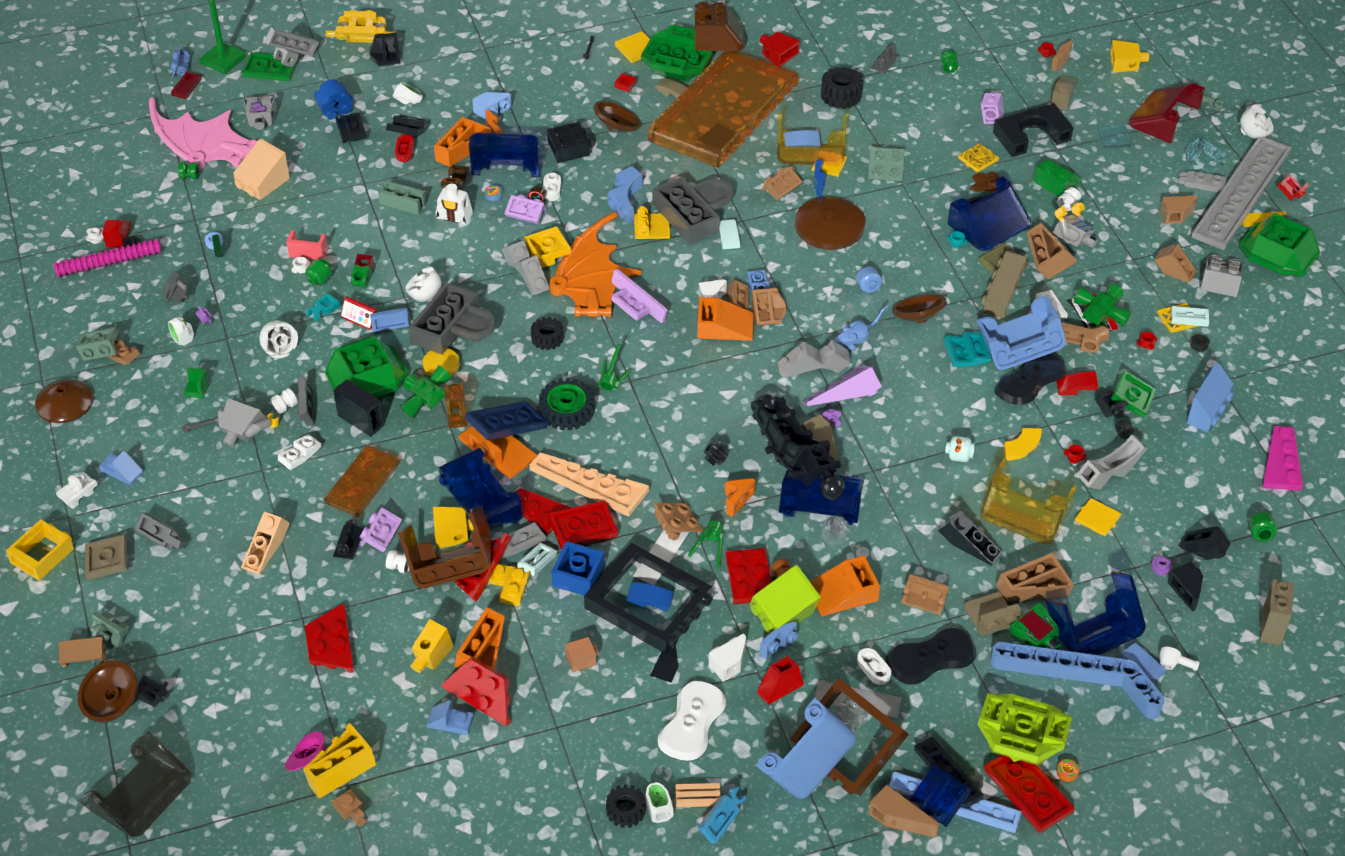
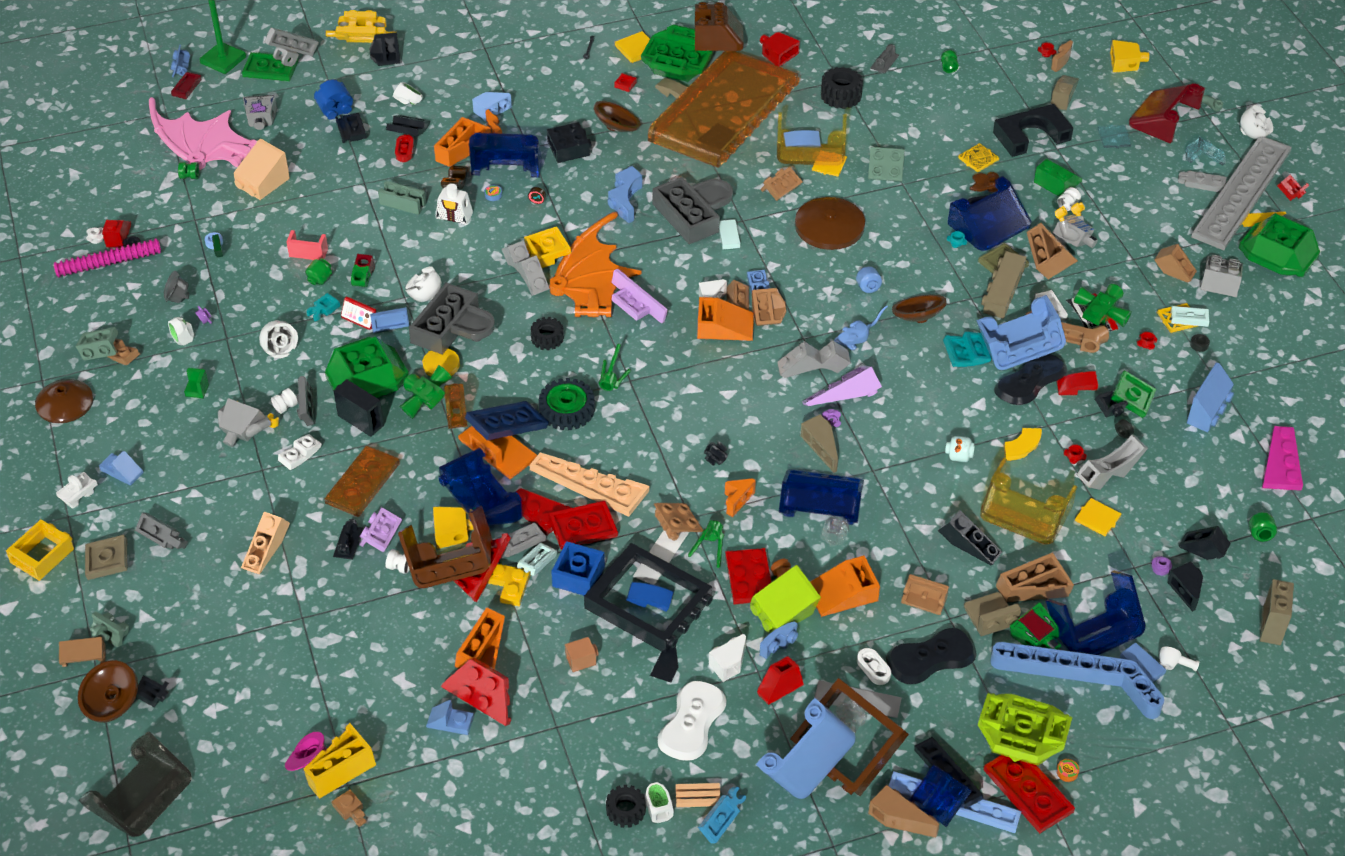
(186, 428): dark grey hinge -> none
(300, 265): white plate -> none
(329, 640): red wing -> none
(431, 646): yellow torso -> none
(524, 209): lavender bracket -> none
(552, 186): white plate -> none
(650, 225): yellow hinge -> none
(795, 447): black piece -> none
(819, 178): blue slope -> none
(992, 107): lavender head -> none
(1177, 208): medium nougat slope -> none

